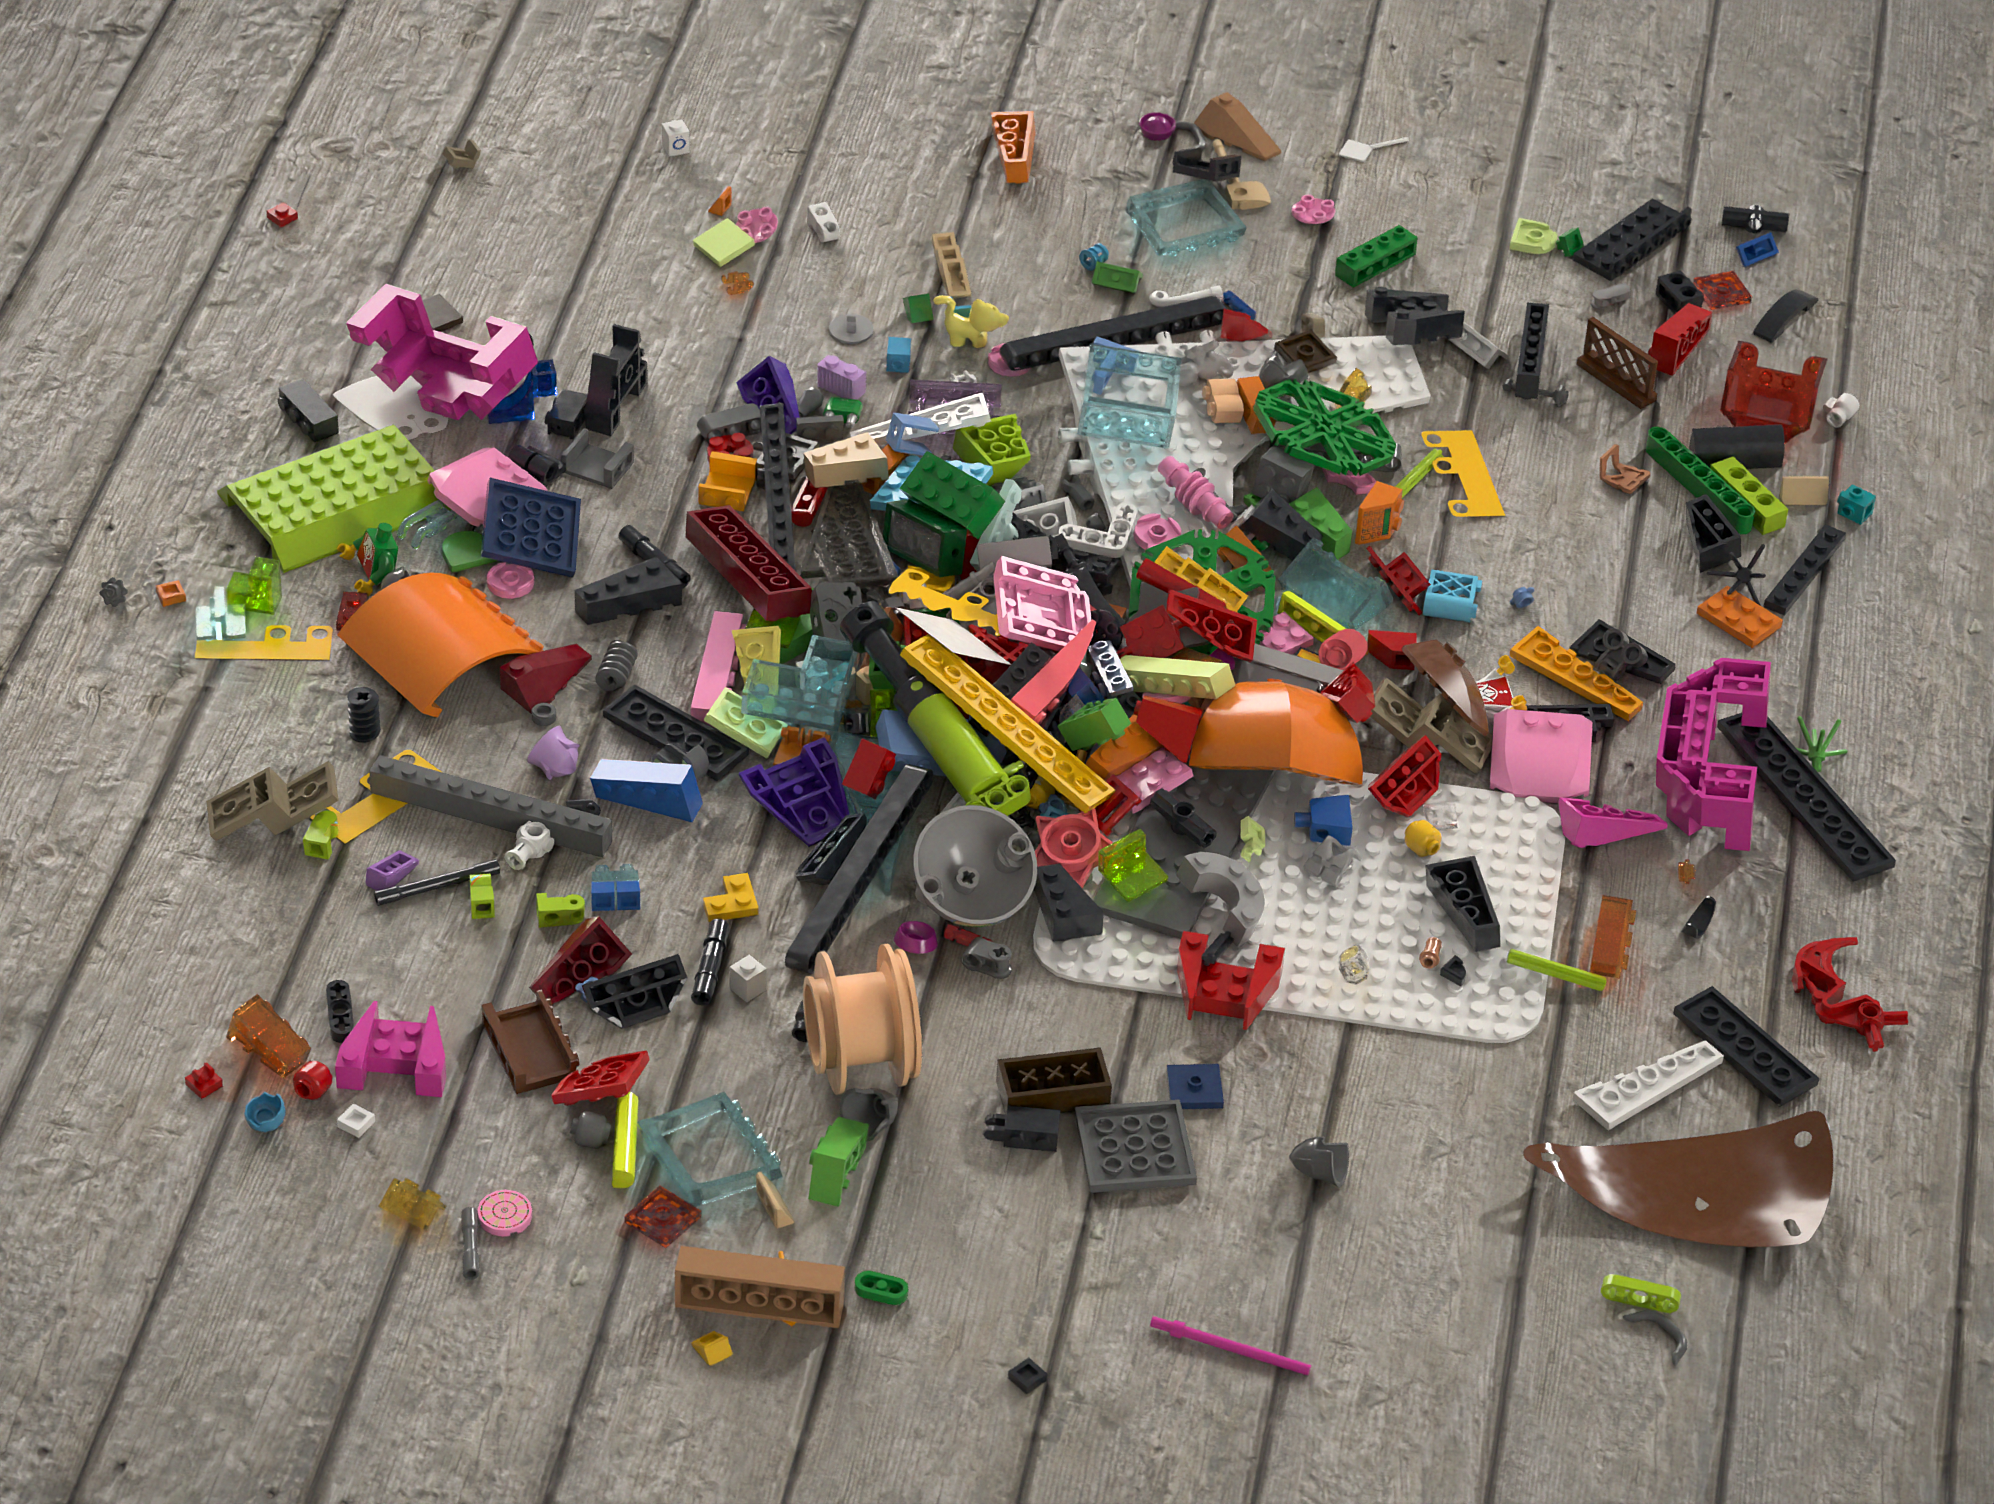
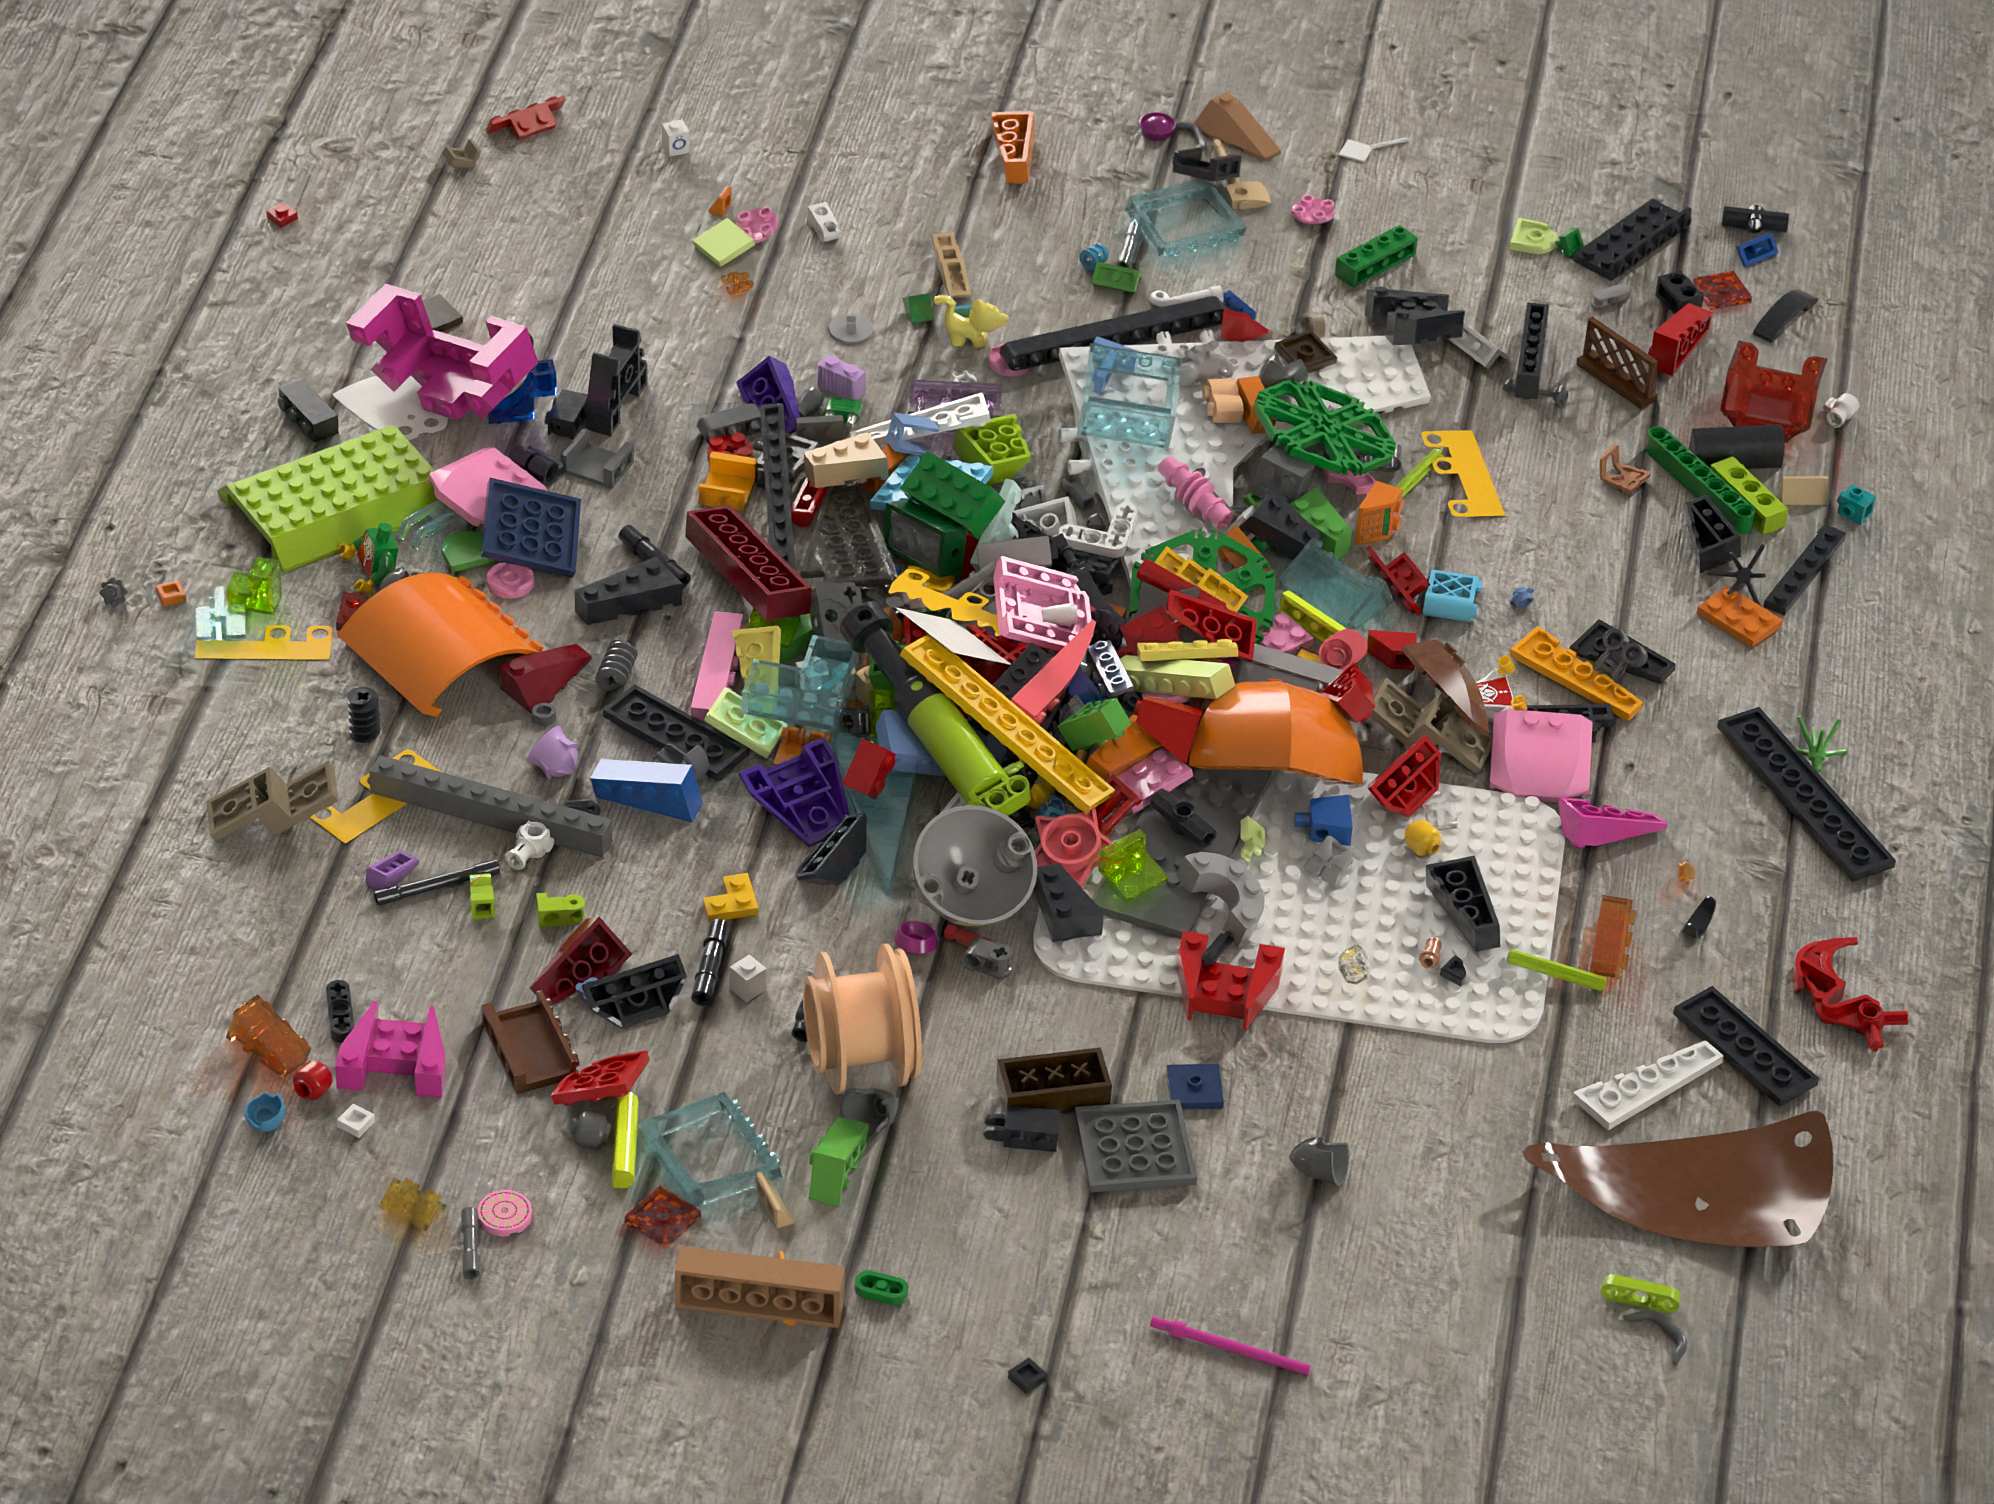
(203, 1081): red tile -> none
(319, 835): lime leg -> none
(530, 121): none -> bracket
(623, 881): blue hips -> none
(712, 1347): yellow slope -> none
(859, 868): black beam -> none
(898, 354): dark azure brick -> none
(1060, 614): none -> white cone
(1131, 238): none -> piece
(1152, 523): bright pink plate -> none
(1182, 650): none -> light yellow wing
(1357, 386): clear yellow brick -> none
(1700, 790): dark pink brick -> none

